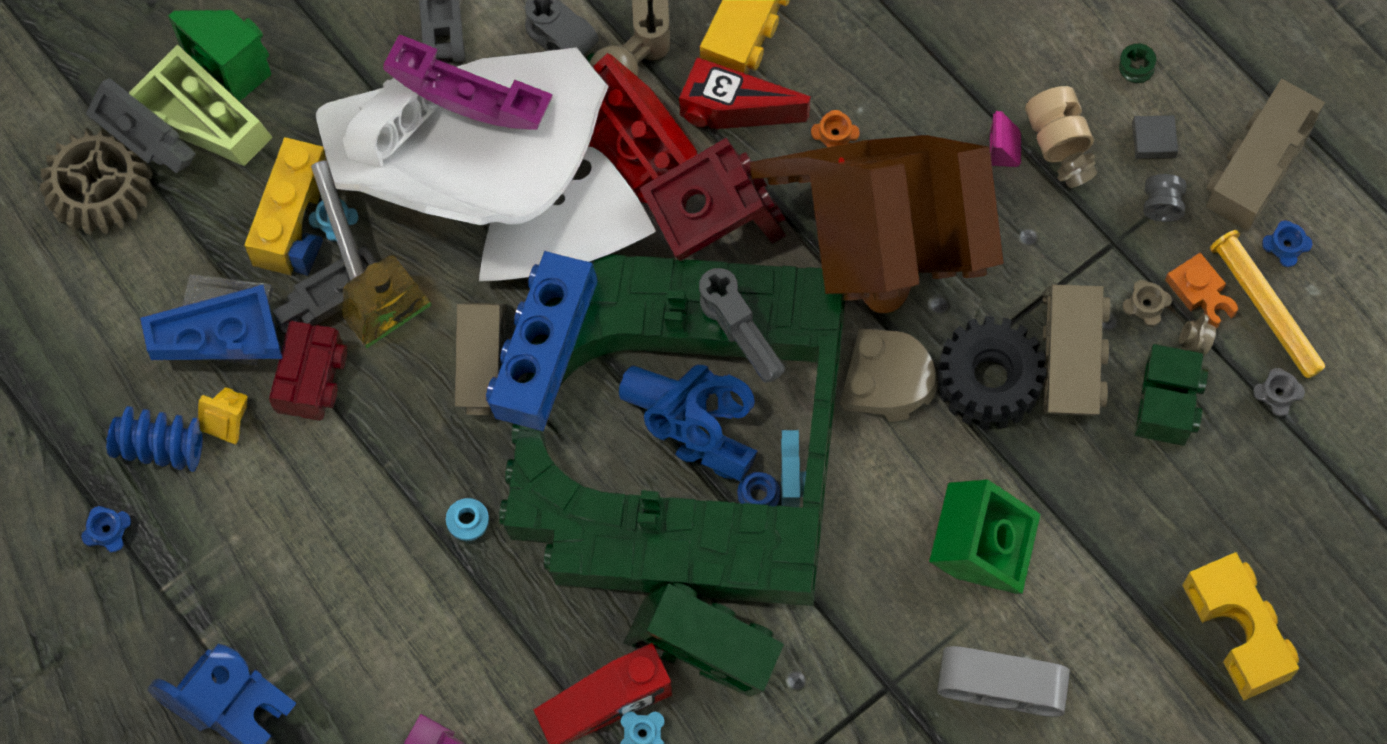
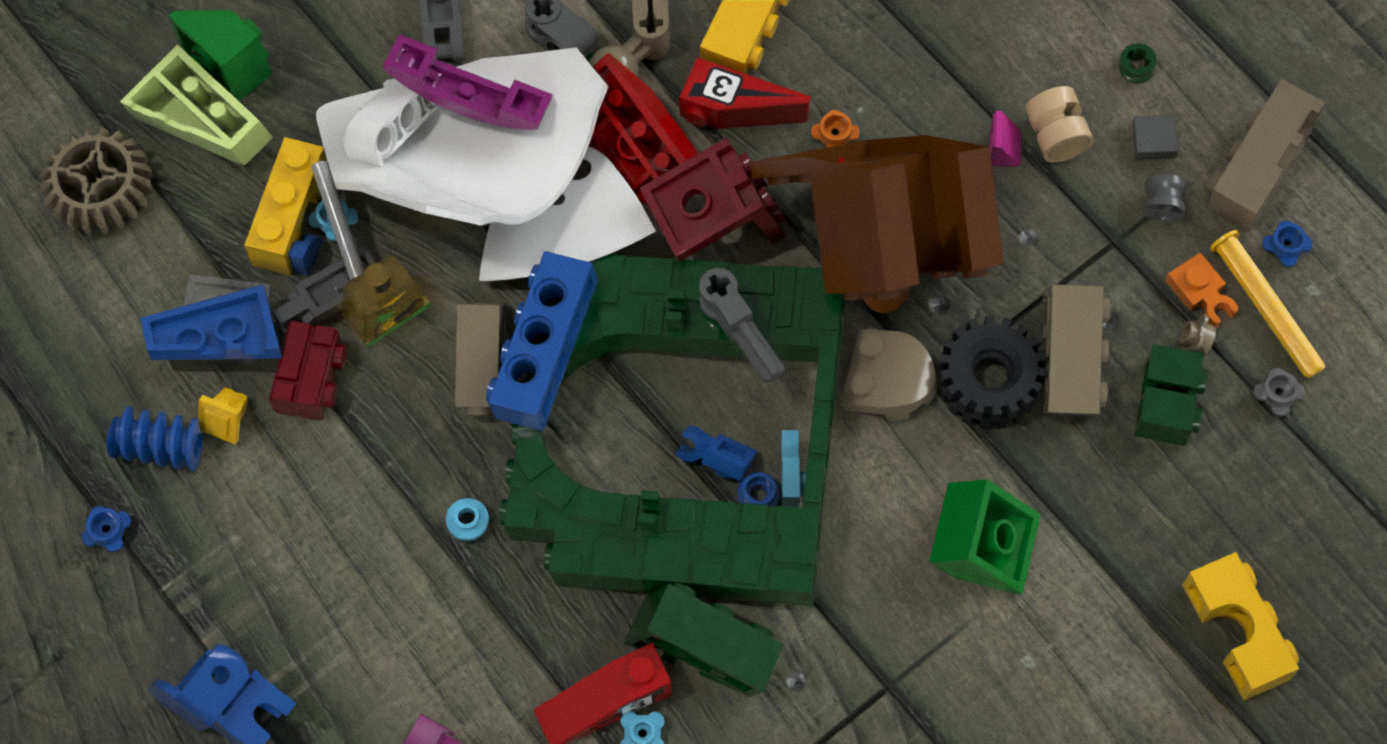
(138, 127): dark grey hinge -> none
(680, 406): blue connector -> none
(1003, 681): light grey beam -> none
(1077, 169): dark tan plate -> none
(1155, 295): dark tan plate -> none

